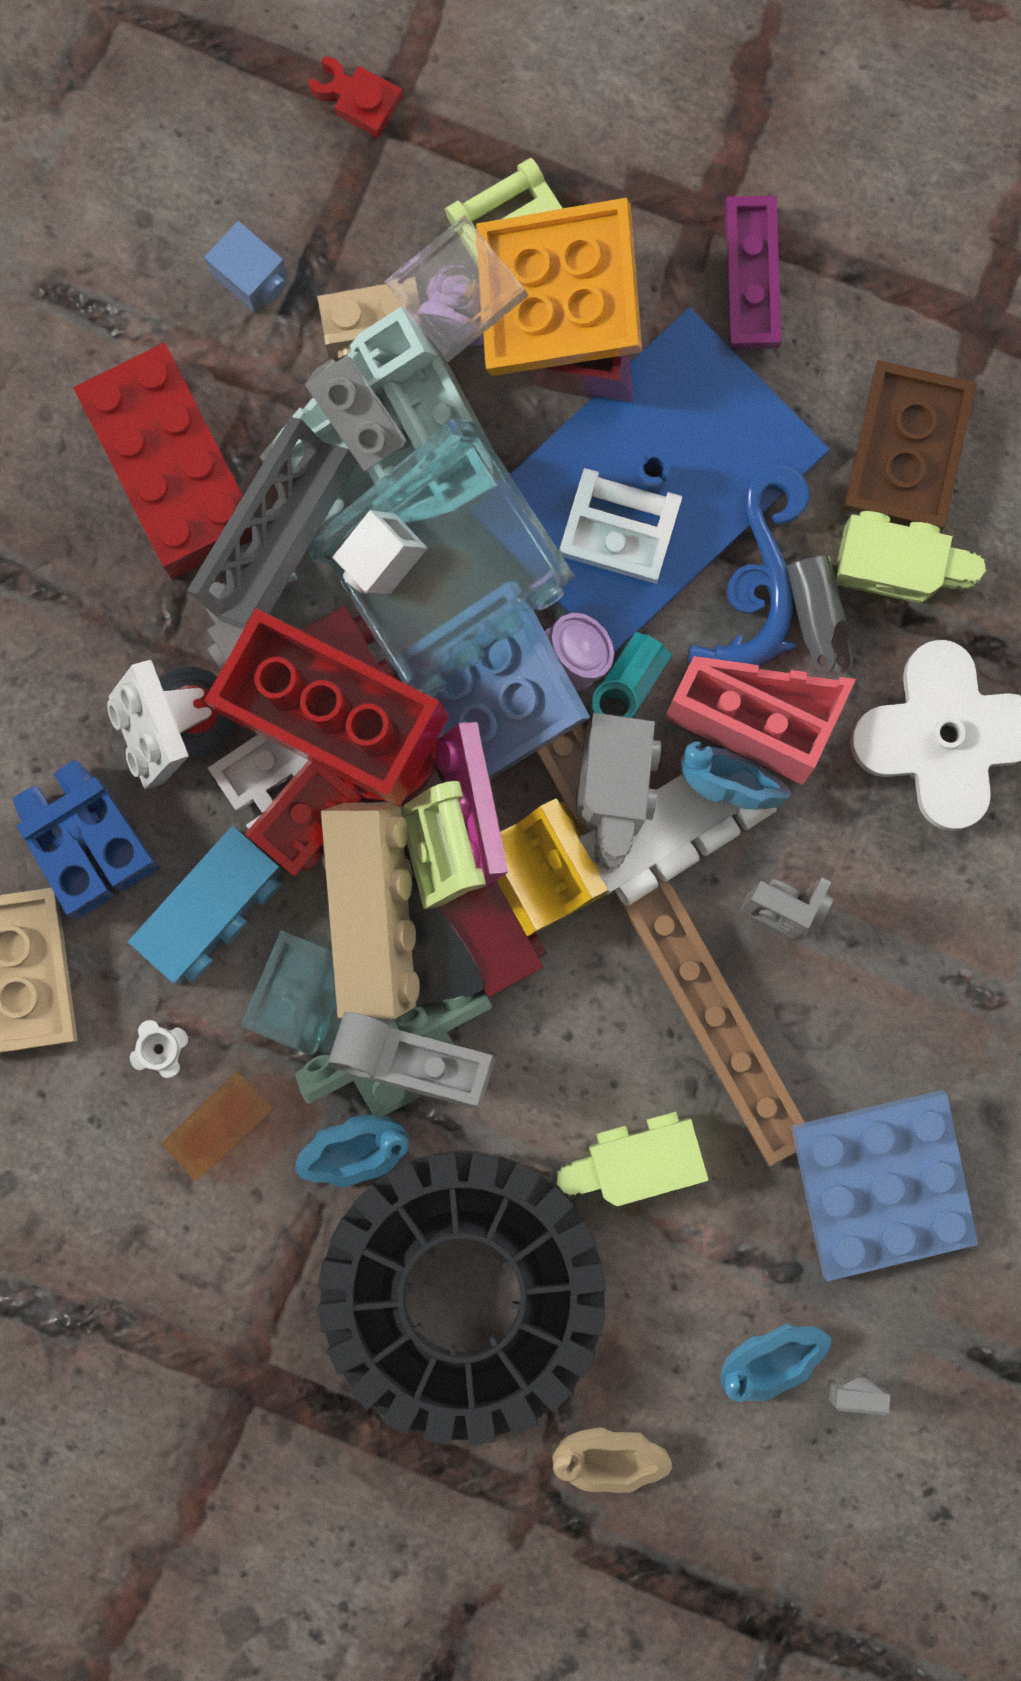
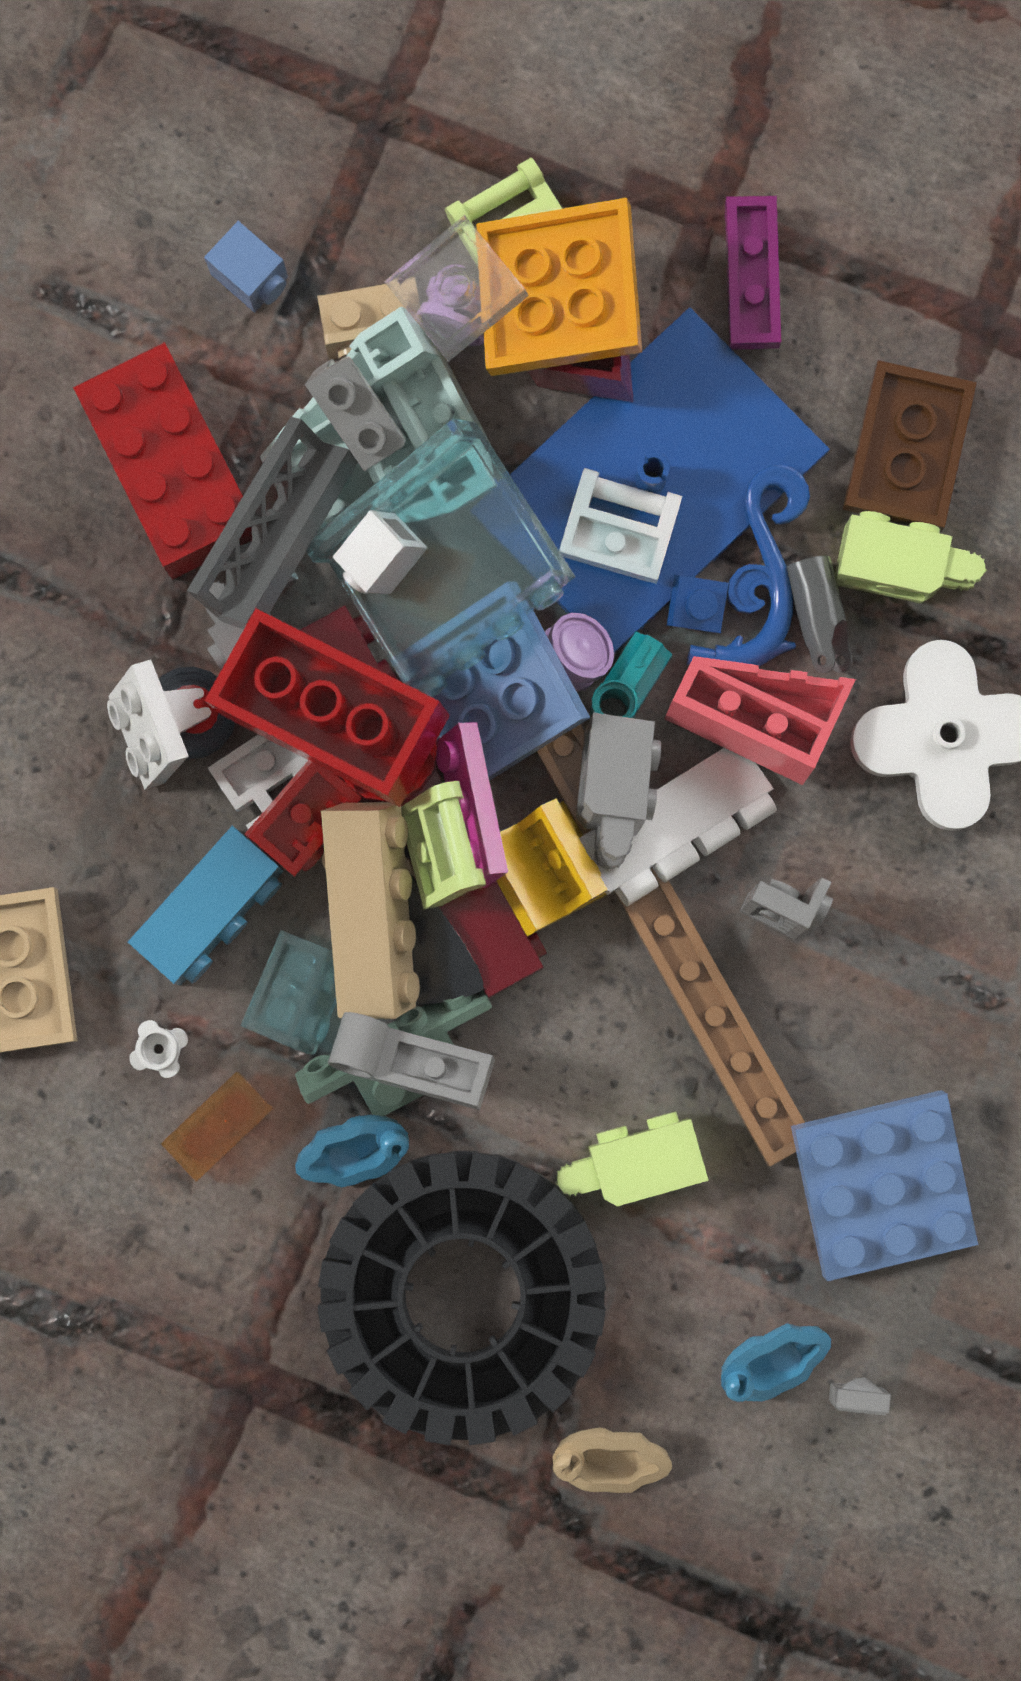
(72, 825): blue hips -> none
(362, 100): red plate -> none
(697, 603): none -> blue plate
(731, 778): dark azure arm -> none

